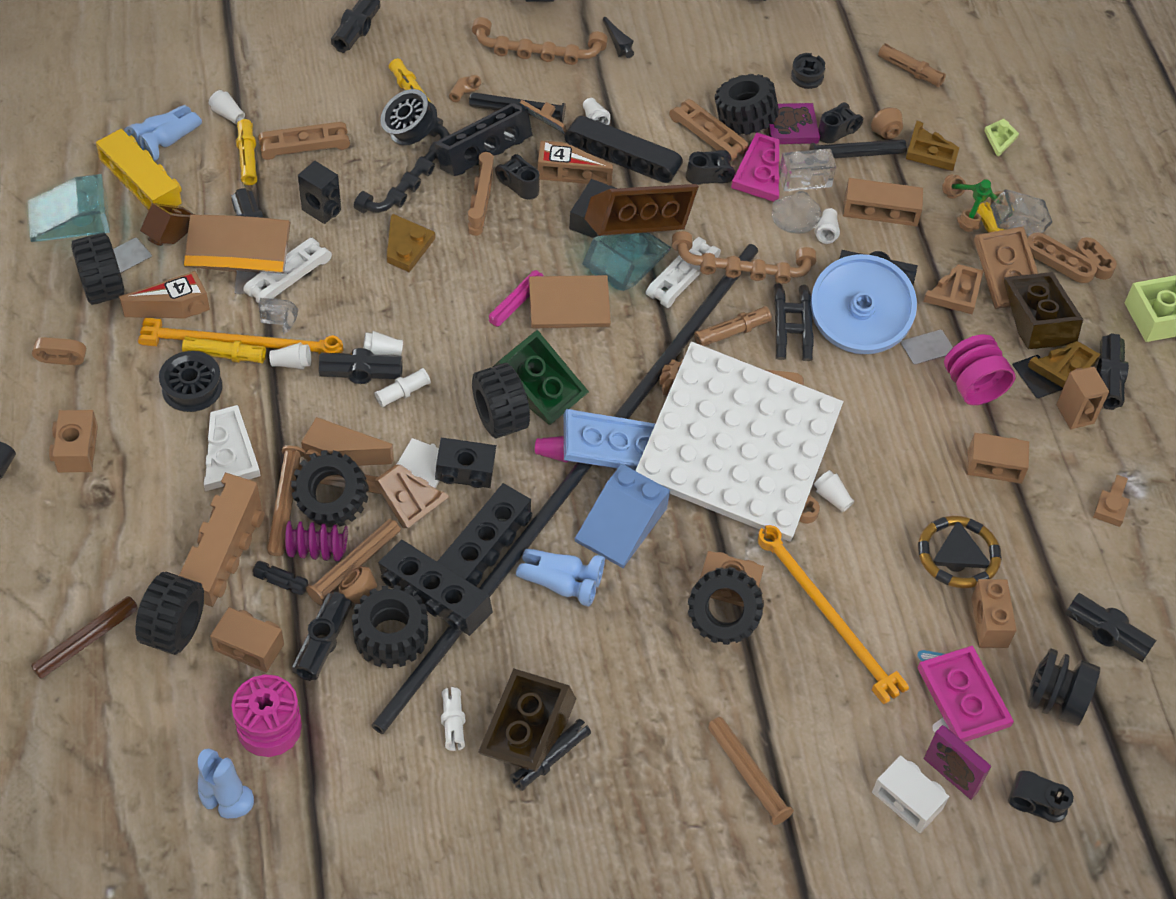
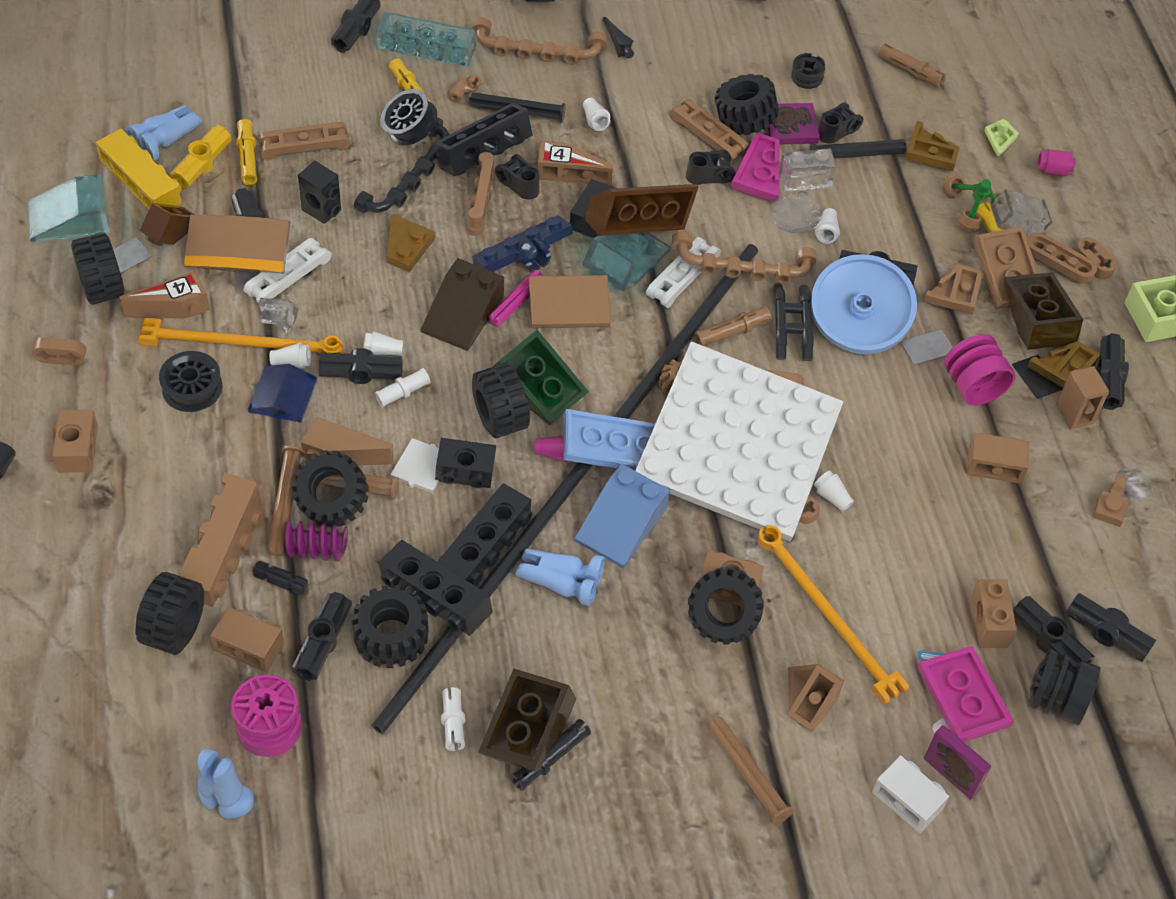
(84, 637): reddish brown axle -> none
(201, 156): none -> yellow piece
(224, 105): white cone -> none
(228, 448): white wing -> none
(236, 351): yellow pin -> none
(283, 392): none -> clear blue slope
(355, 559): medium nougat axle -> none
(357, 583): medium nougat cone -> none
(408, 495): medium nougat wing -> none
(426, 39): none -> clear light blue brick
(463, 304): none -> dark brown slope
(526, 247): none -> dark blue plate
(545, 115): medium nougat piece -> none
(623, 149): black beam -> none
(812, 693): none -> medium nougat slope
(883, 202): medium nougat brick -> none
(888, 123): medium nougat cone -> none
(959, 551): piece -> none
(1037, 796): black piece -> none
(1041, 623): none -> black piece
(1056, 162): none -> dark pink brick

